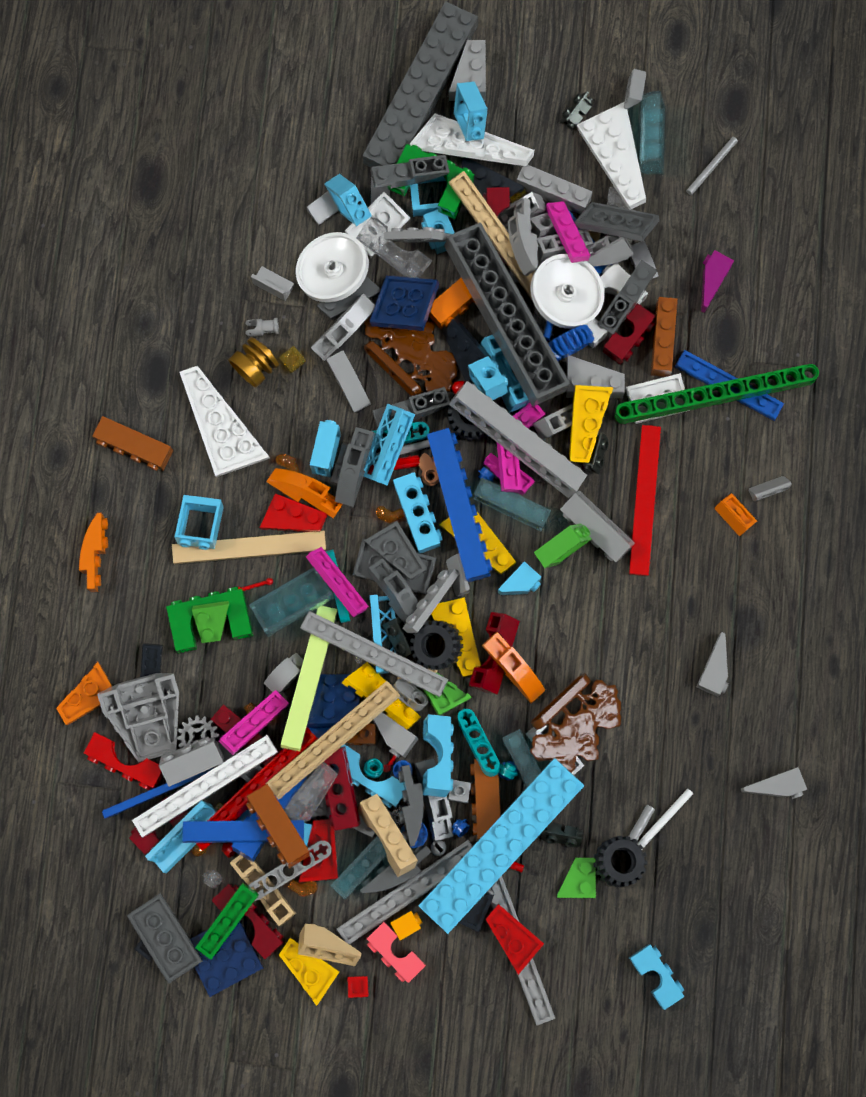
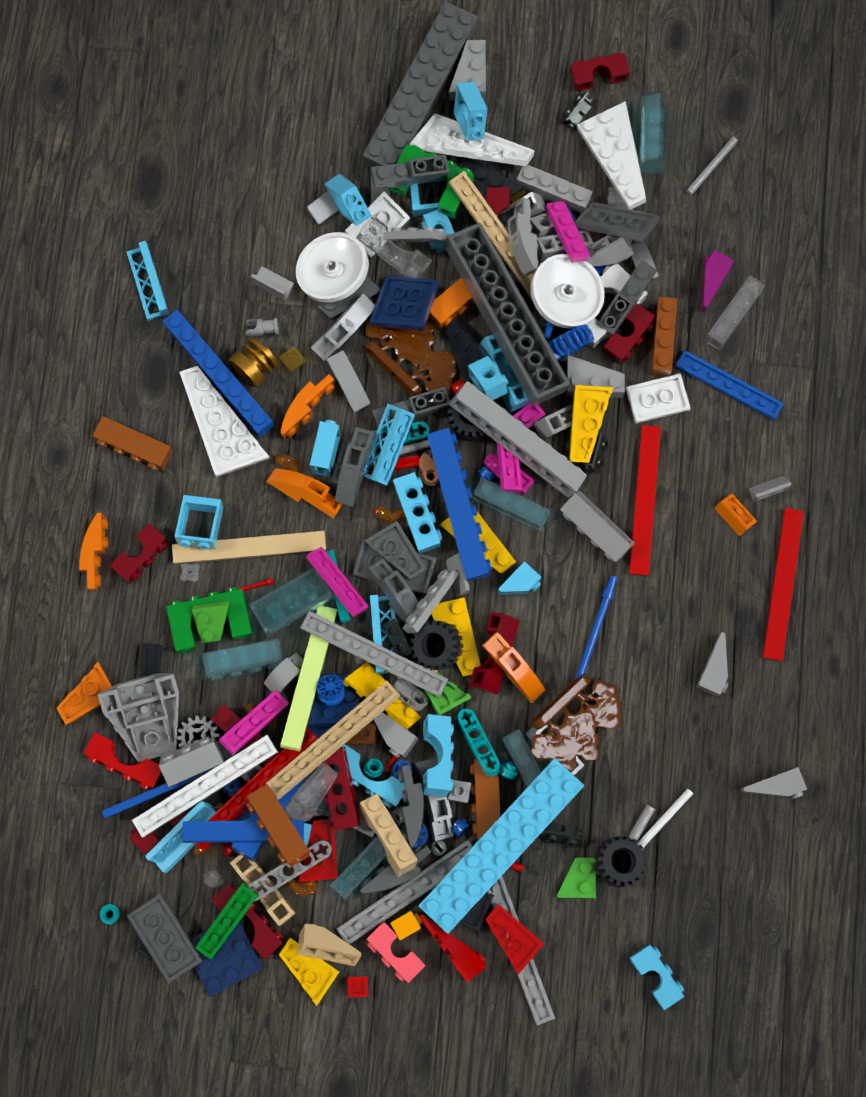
(103, 914): none -> teal plate
(129, 567): none -> dark red arch
(152, 277): none -> medium azure fence
(189, 567): none -> clear plate
(218, 373): none -> blue brick
(231, 792): none -> blue plate
(242, 658): none -> clear light blue brick
(291, 515): red wing -> none
(299, 410): none -> orange slope
(330, 691): none -> blue wheel
(462, 956): none -> red wedge
(563, 545): bright green window -> none
(607, 596): none -> blue bar
(613, 66): none -> dark red arch
(635, 88): light grey slope -> none
(724, 388): green beam -> none
(735, 313): none -> clear brick
(783, 584): none -> red tile

